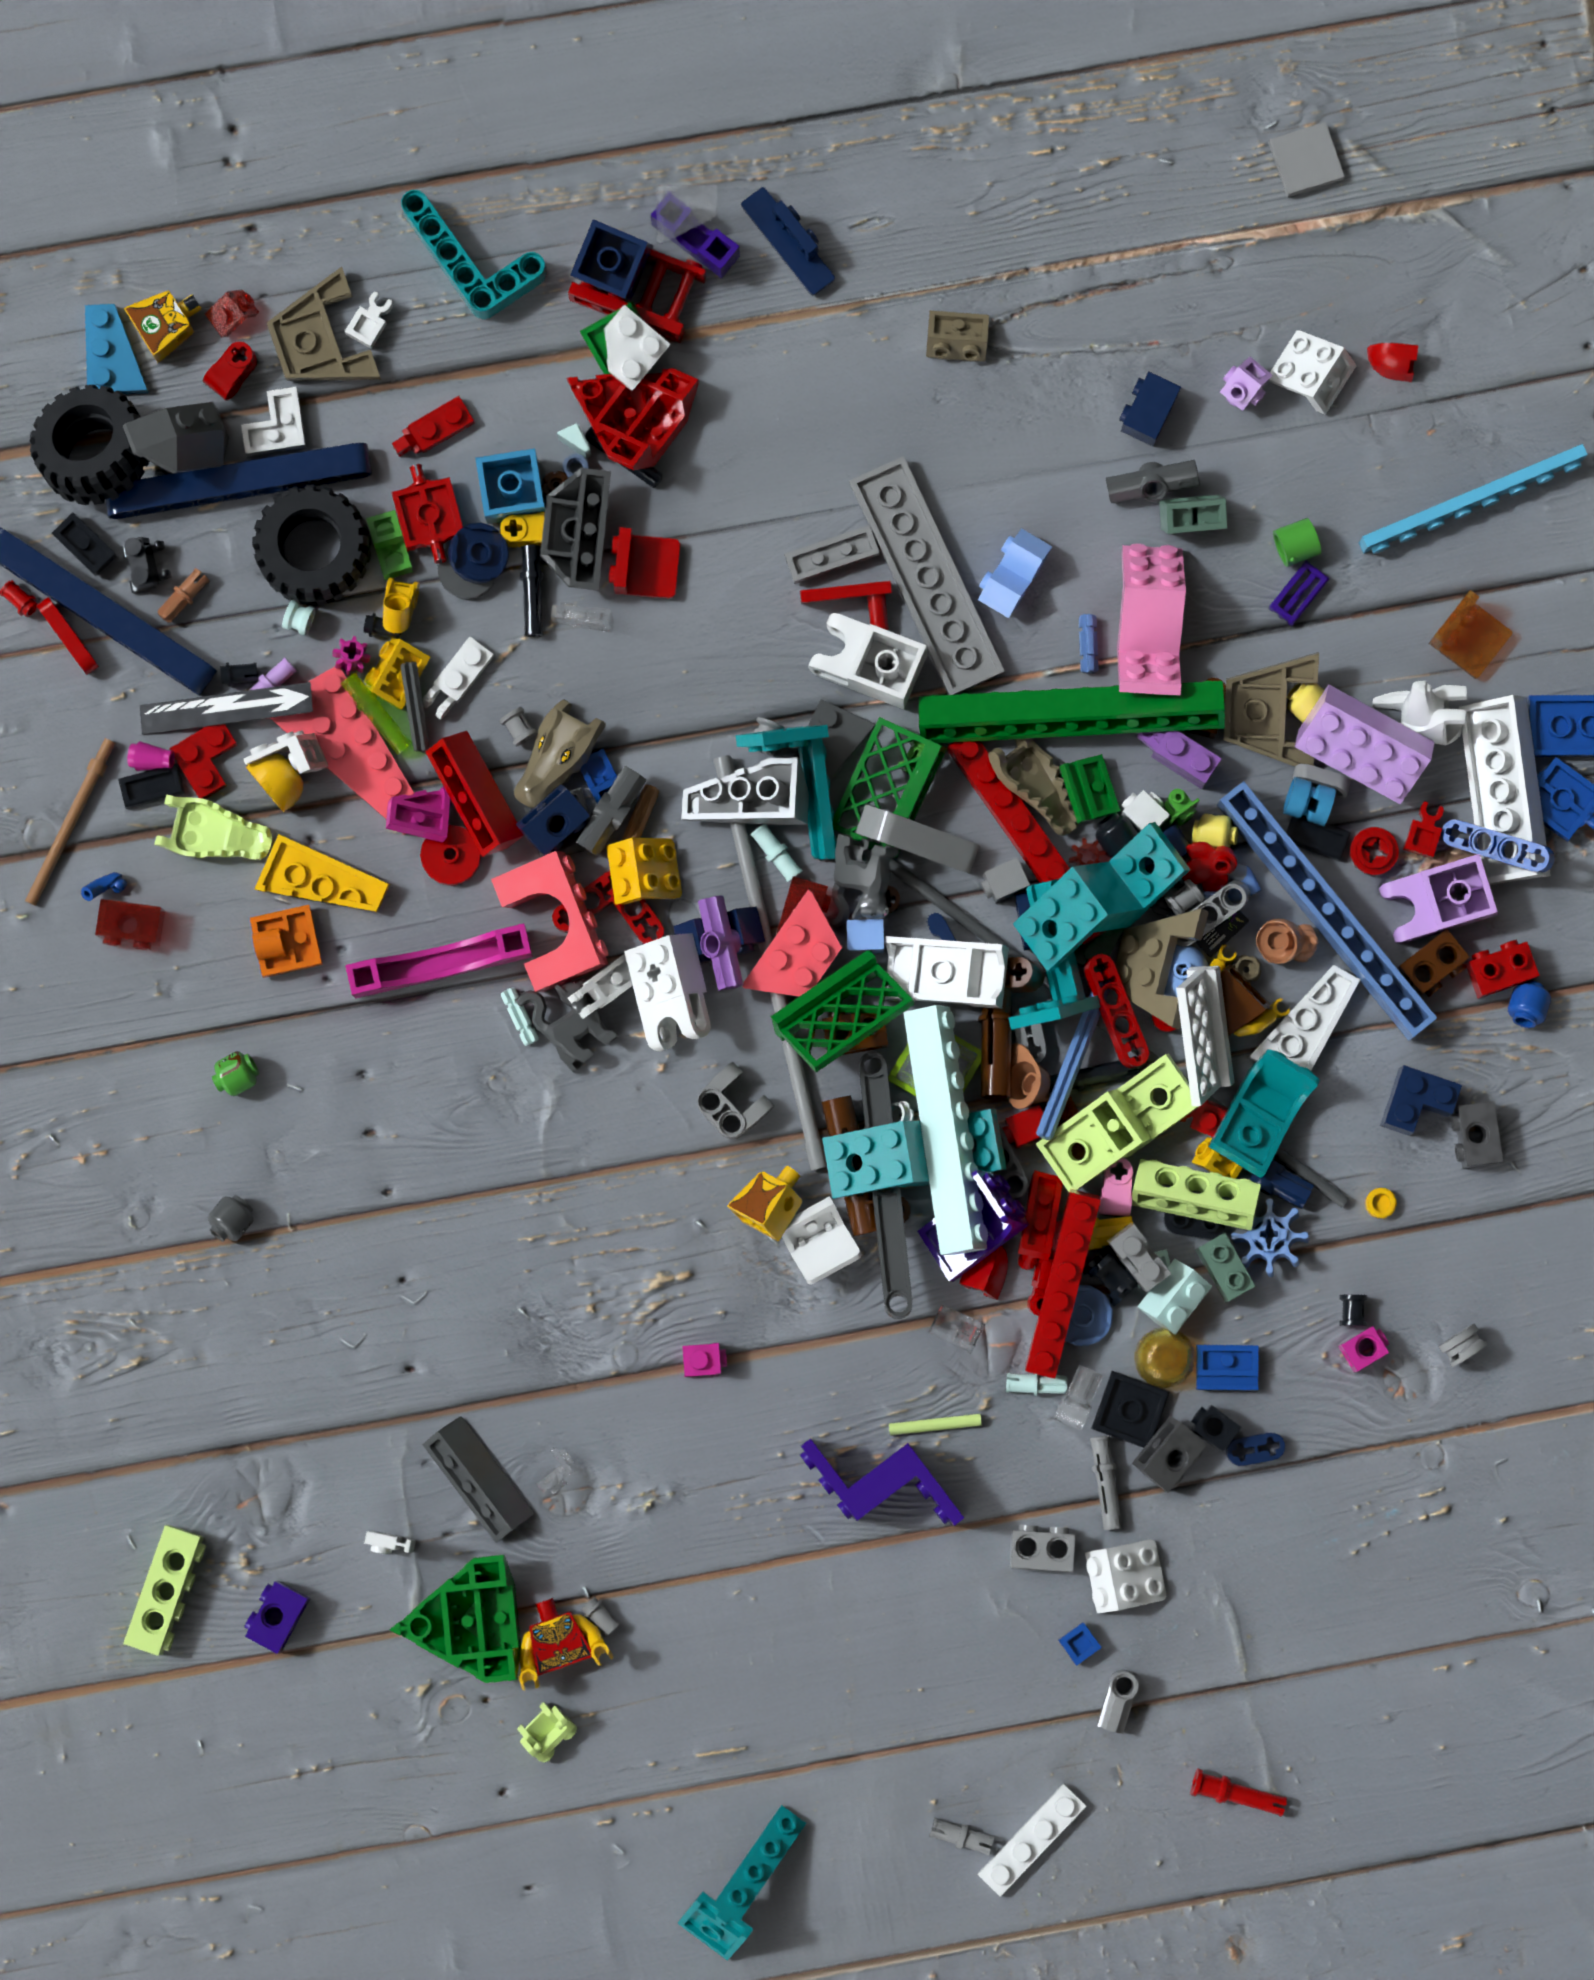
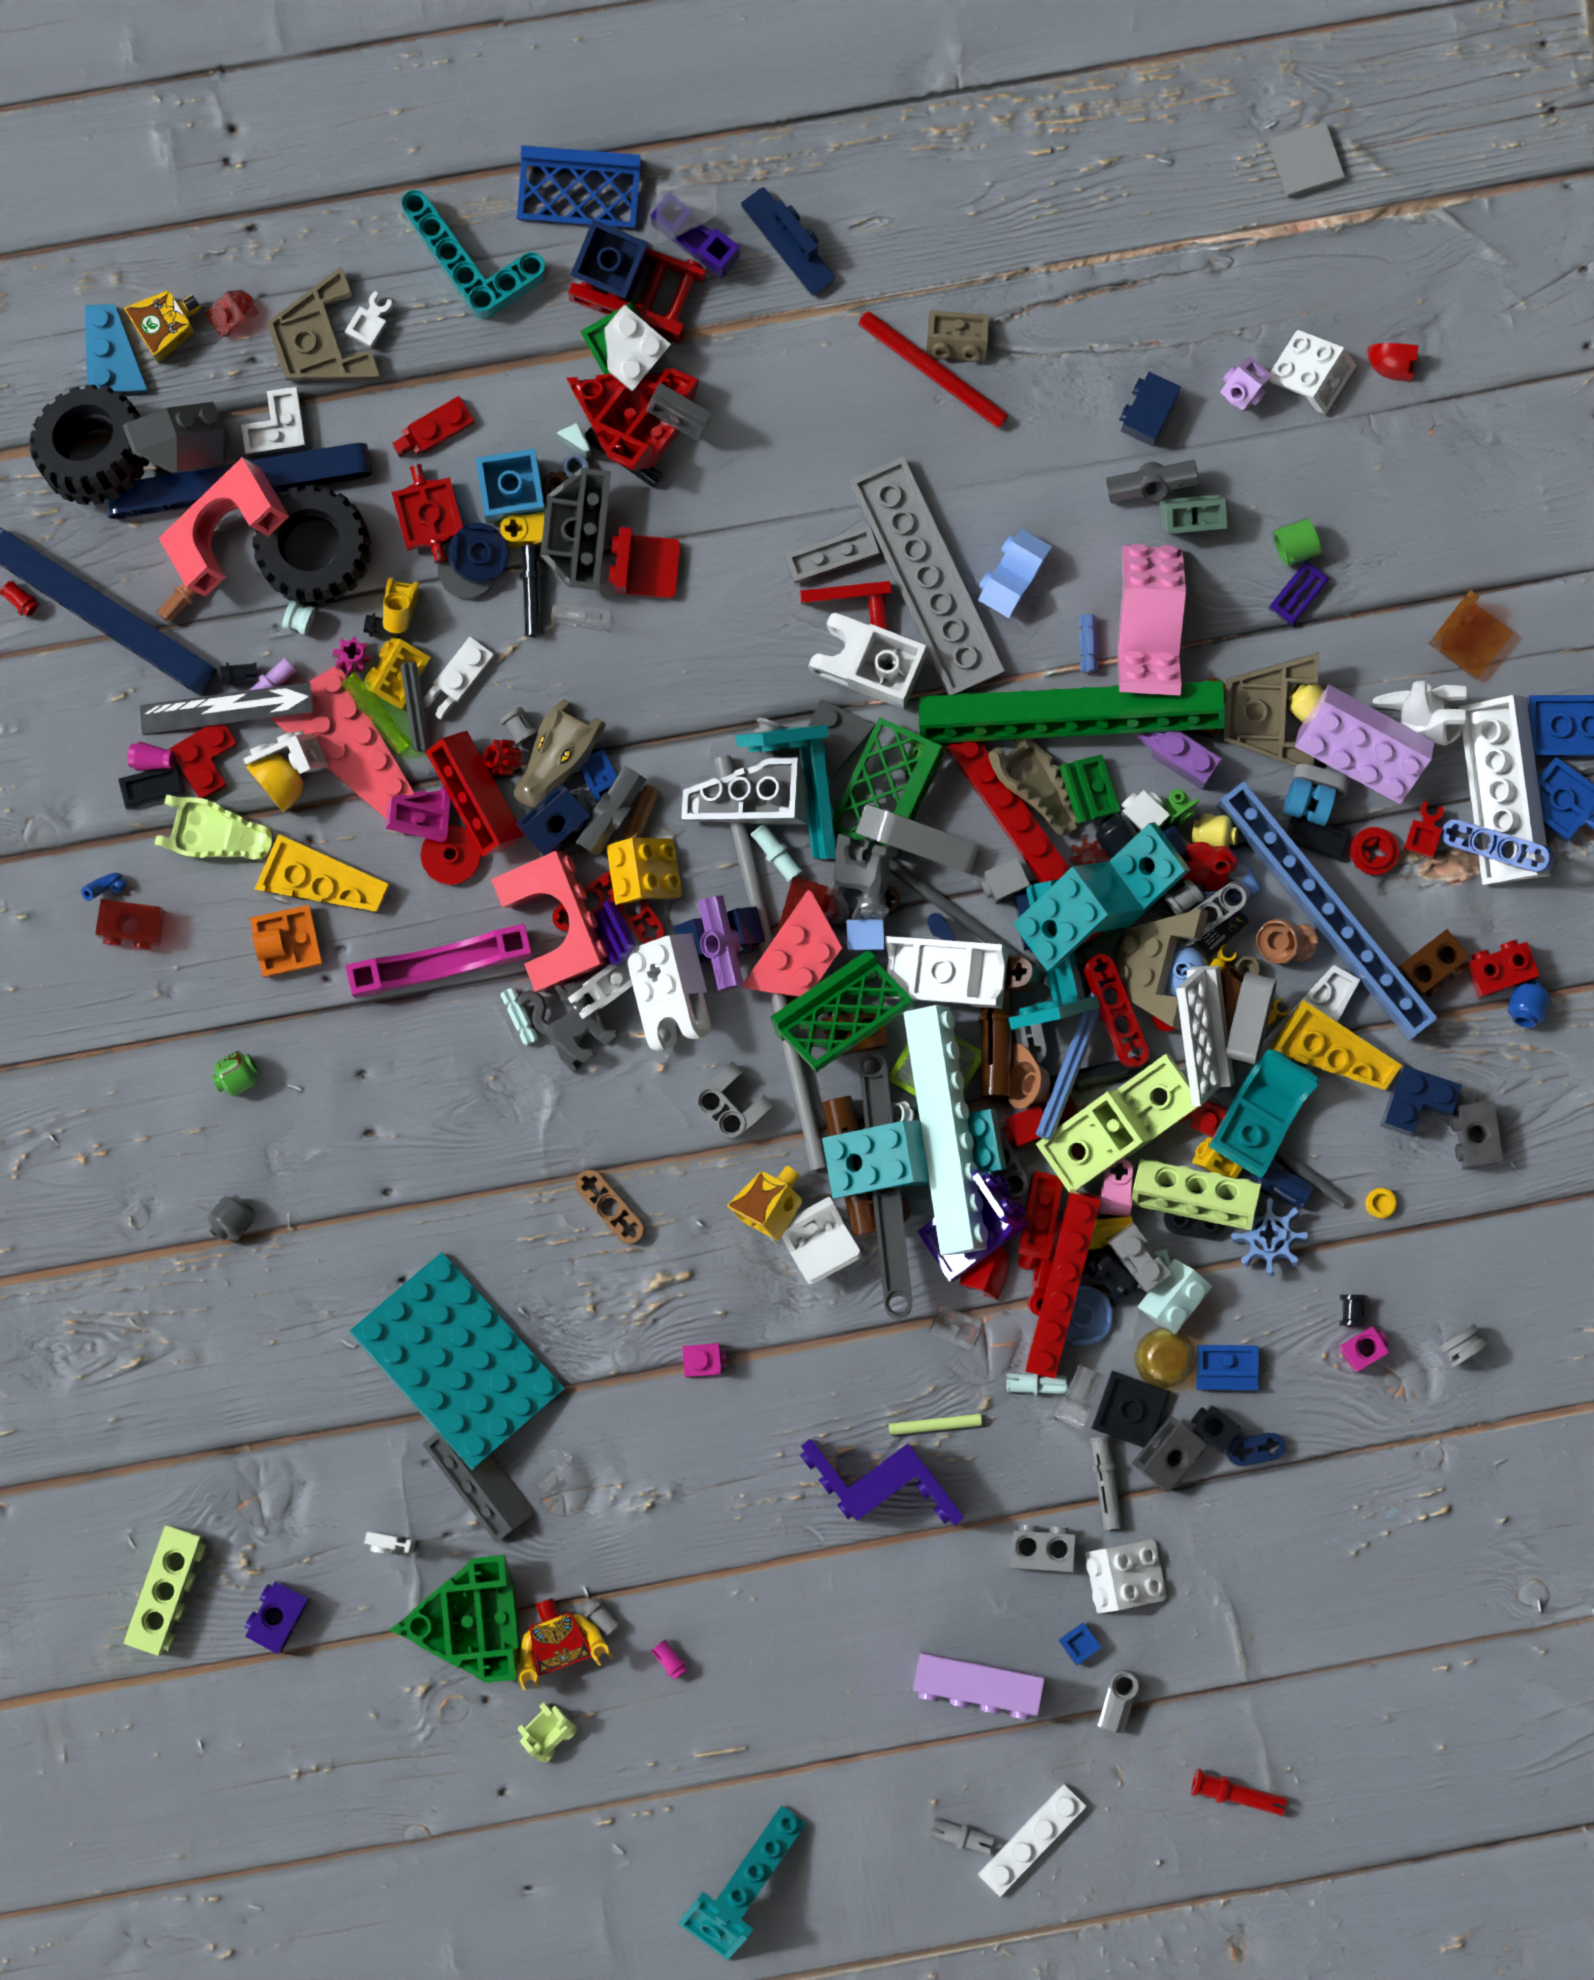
(67, 636): red beam -> none
(84, 544): black plate -> none
(95, 769): medium nougat bar -> none
(142, 563): black piece -> none
(190, 537): none -> coral arch
(228, 373): red piece -> none
(389, 545): bright green slope -> none
(456, 1360): none -> teal plate
(502, 757): none -> red gear
(584, 161): none -> blue fence
(588, 1195): none -> medium nougat beam
(611, 936): none -> dark purple tile
(669, 1659): none -> dark pink pin
(678, 412): none -> dark grey plate
(933, 369): none -> red axle
(978, 1684): none -> lavender brick
(1225, 1267): sand green brick -> none
(1251, 1018): none -> light grey beam
(1326, 1044): none -> yellow wing
(1432, 899): lavender brick -> none
(1462, 504): medium azure plate -> none

